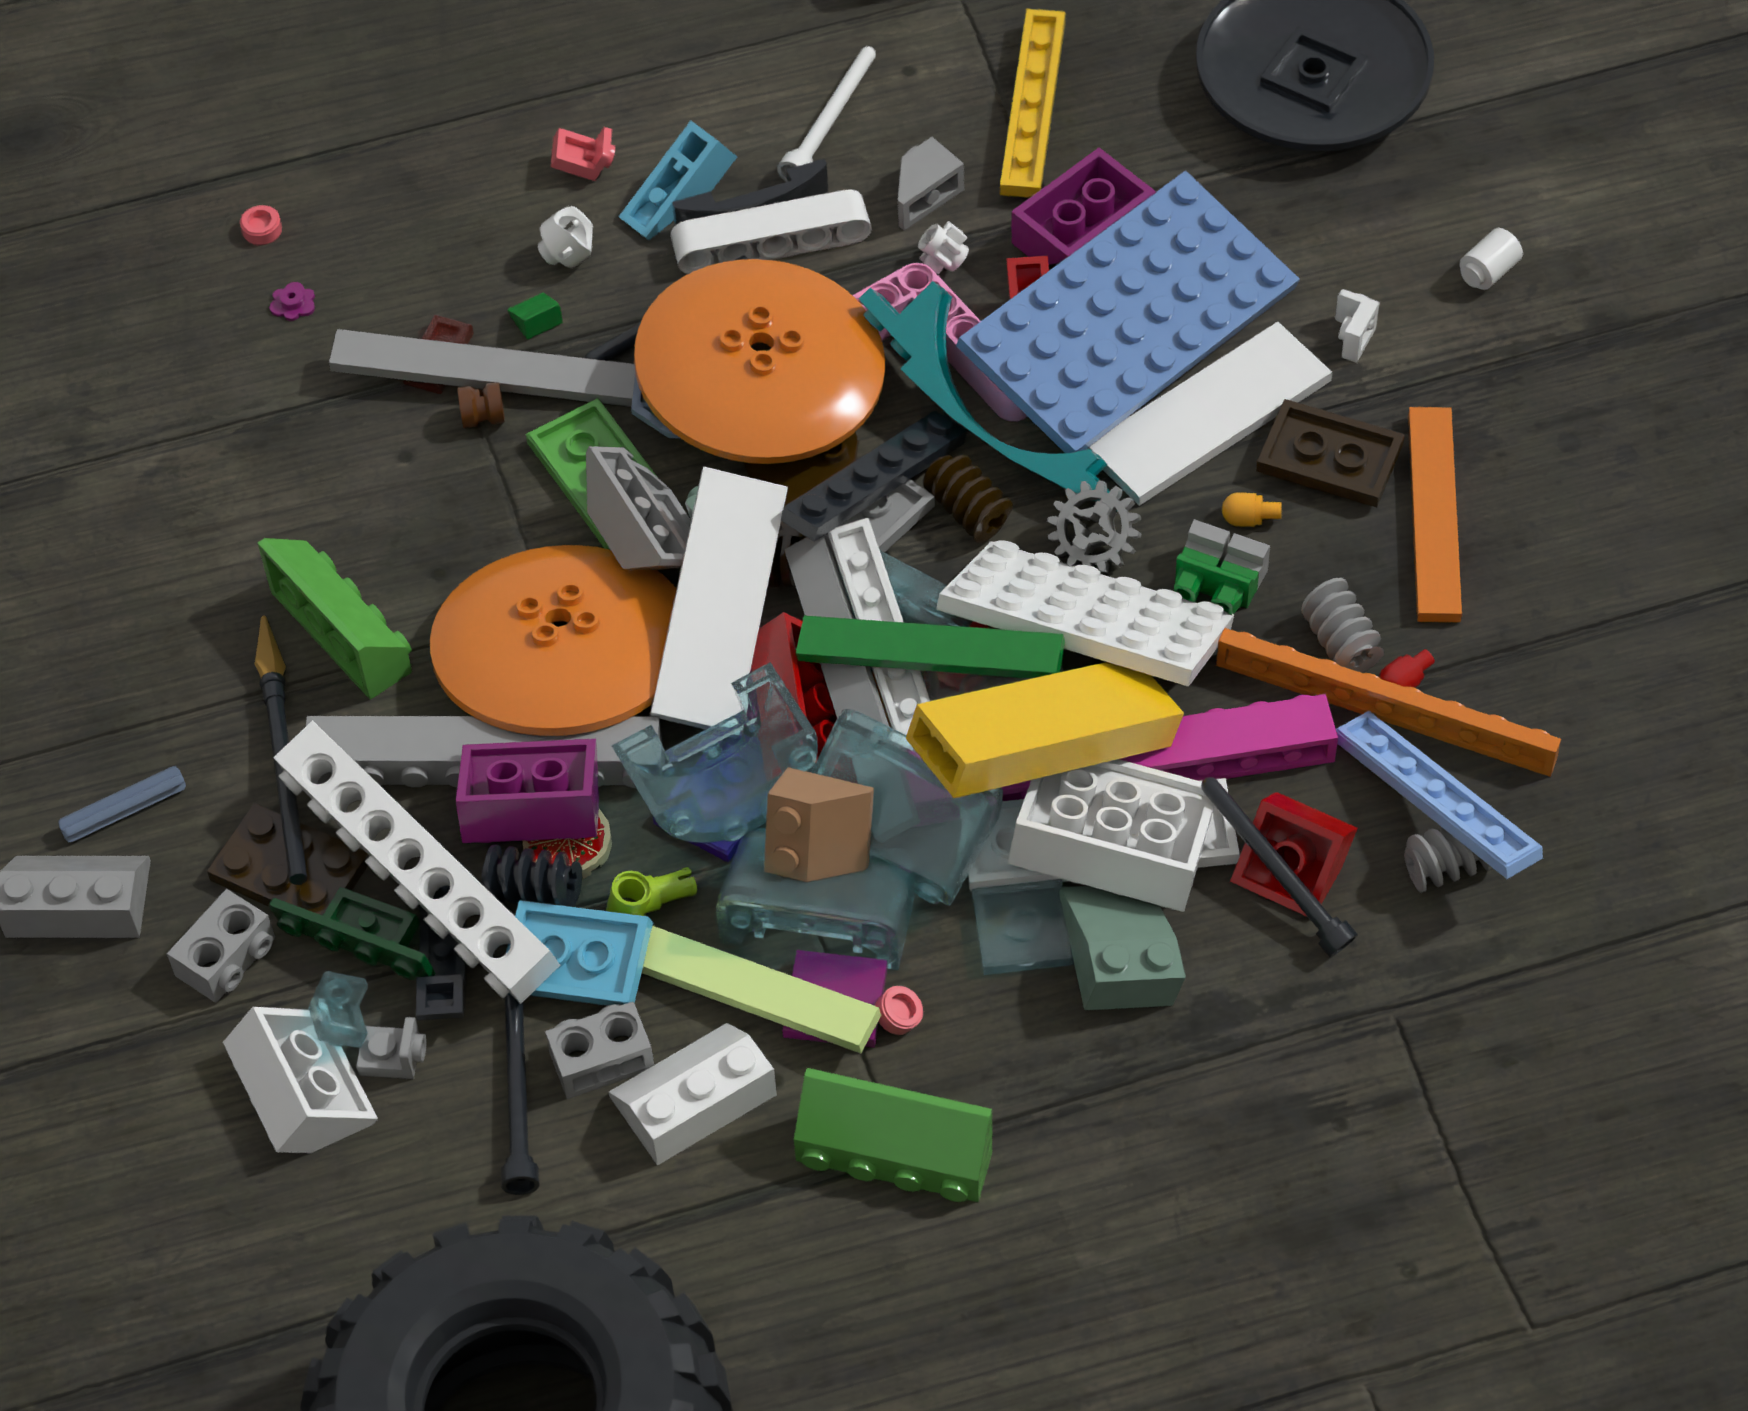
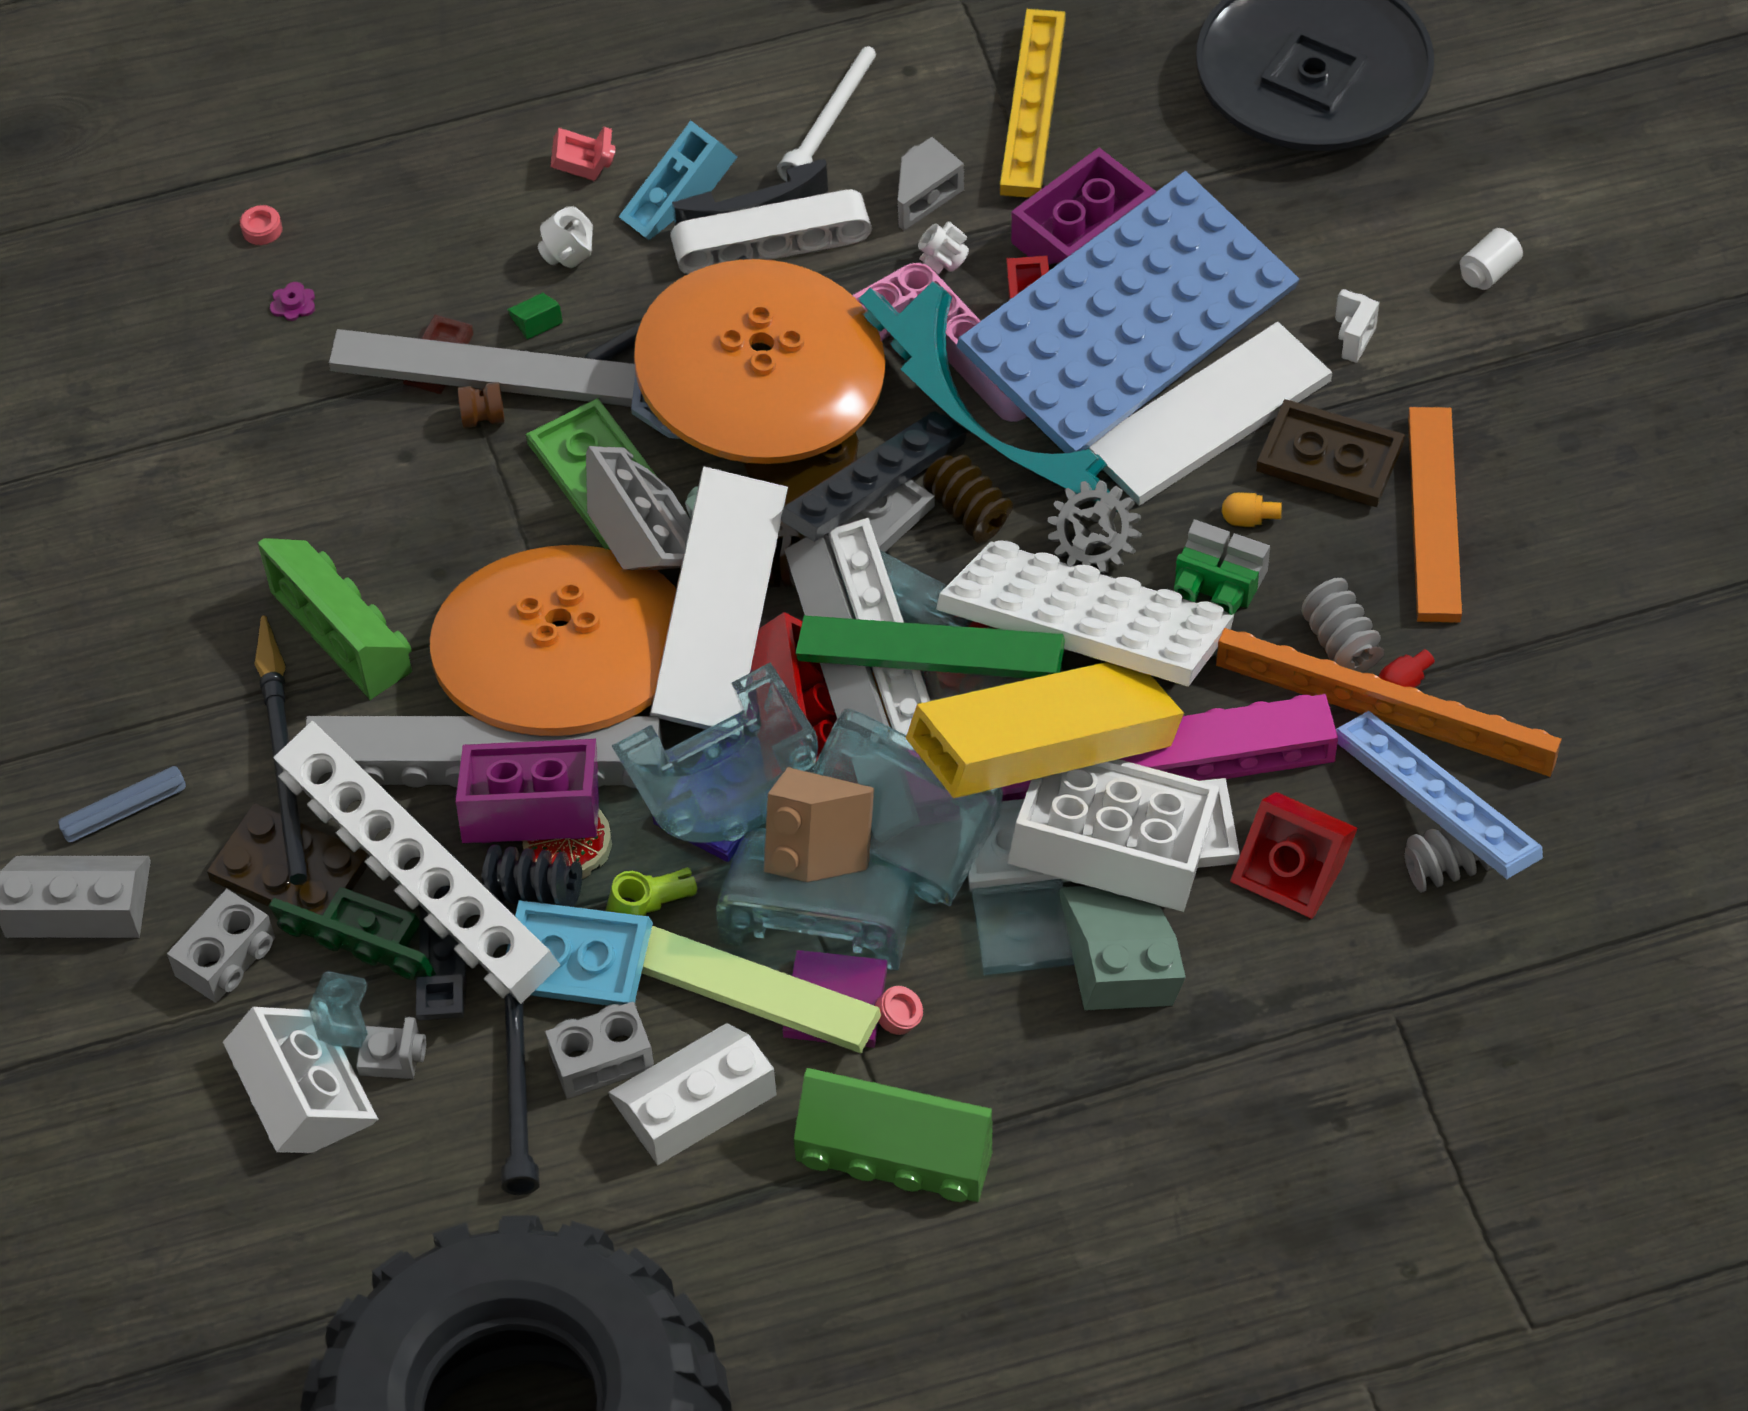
(1332, 932): black piece -> none

